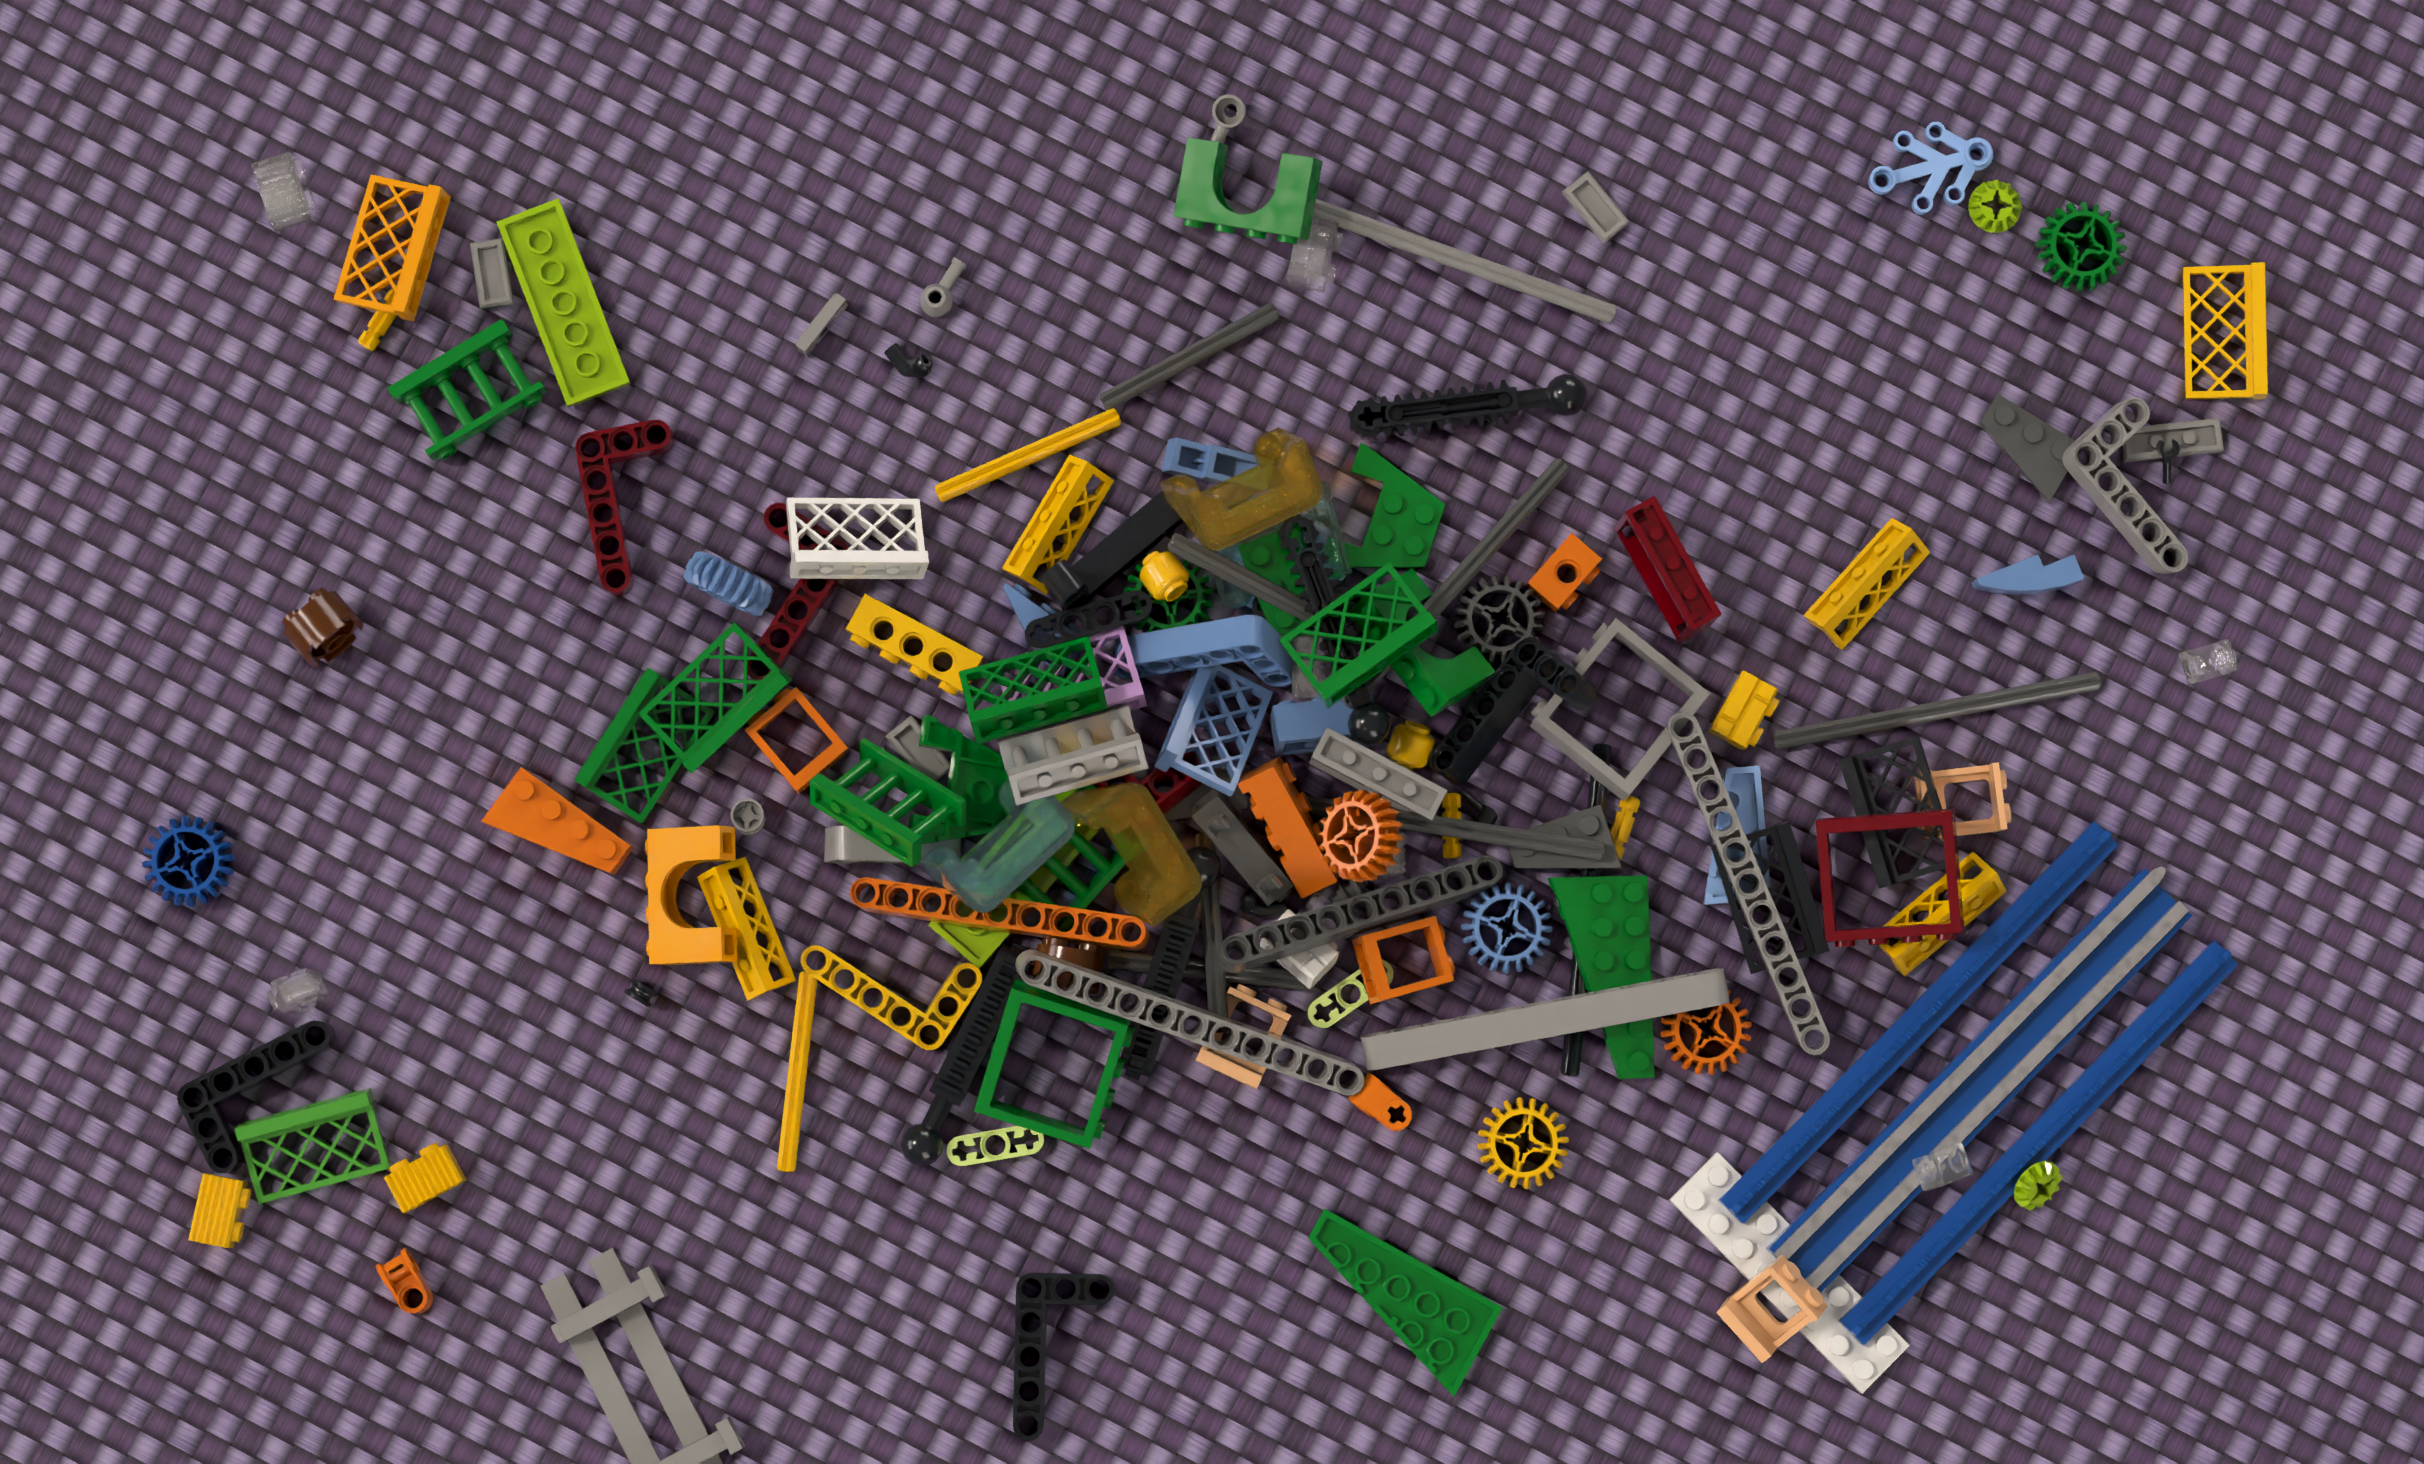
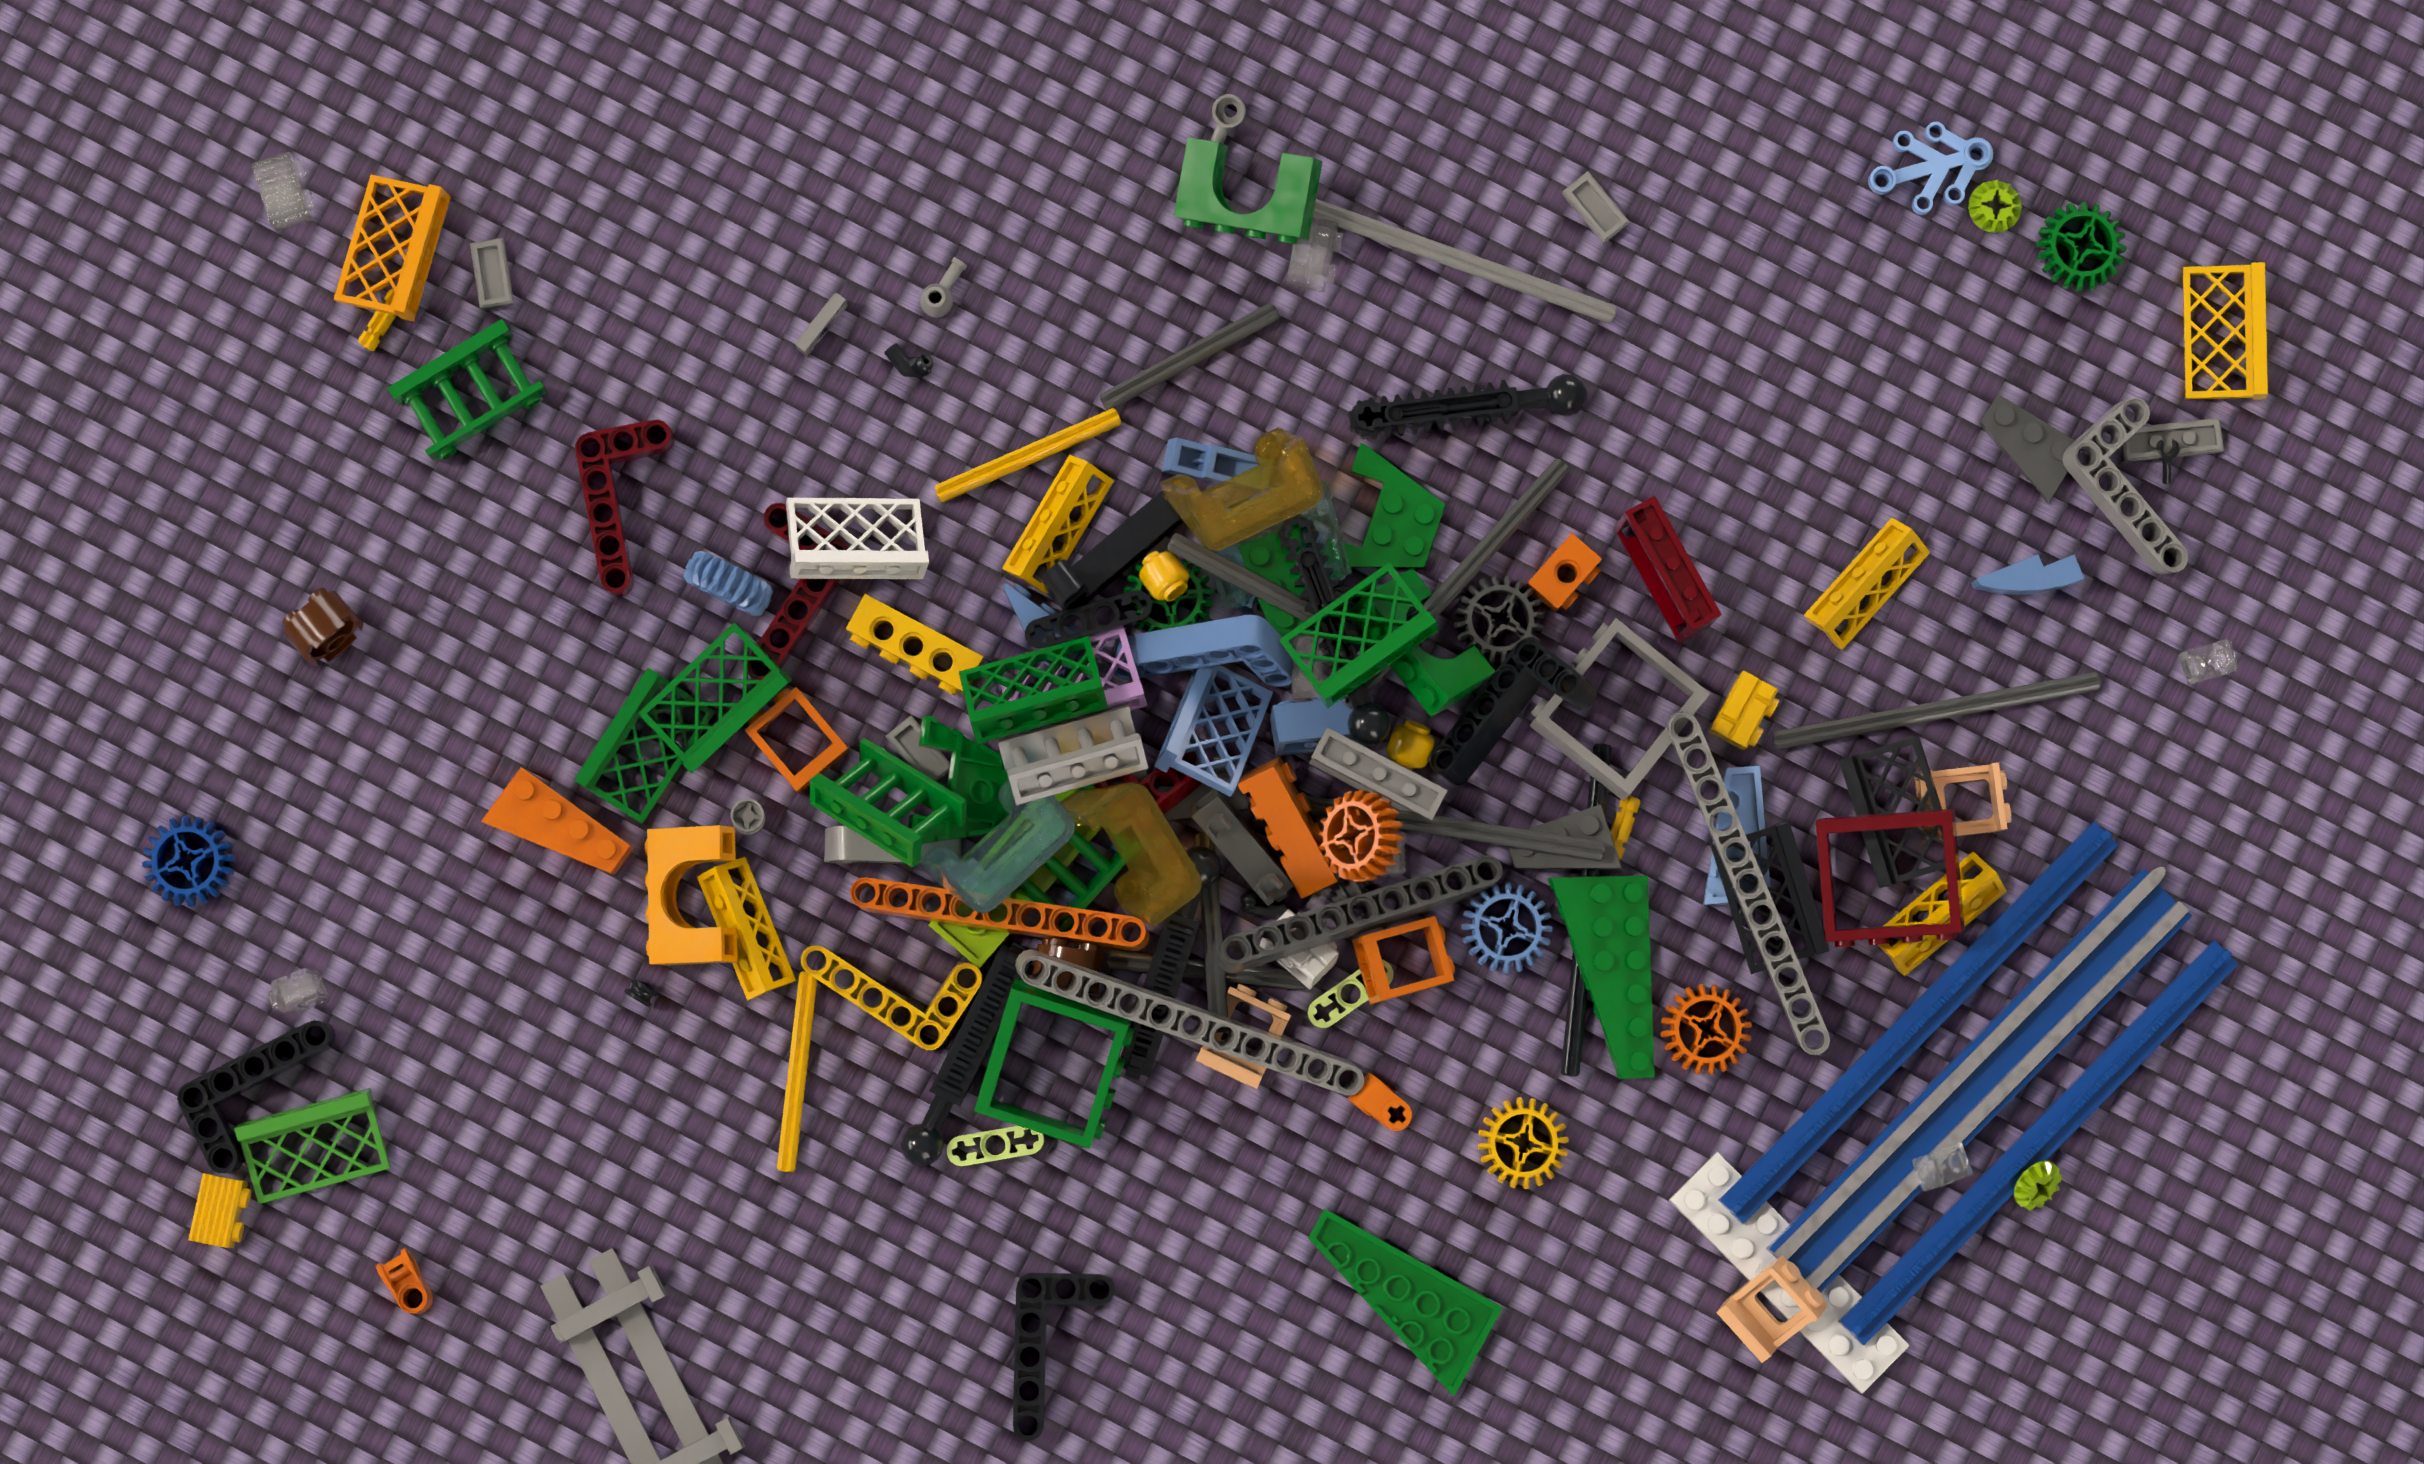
(425, 1177): yellow brick -> none
(563, 303): lime plate -> none
(1451, 803): yellow axle -> none
(1486, 815): black hand -> none
(1545, 1019): light grey beam -> none

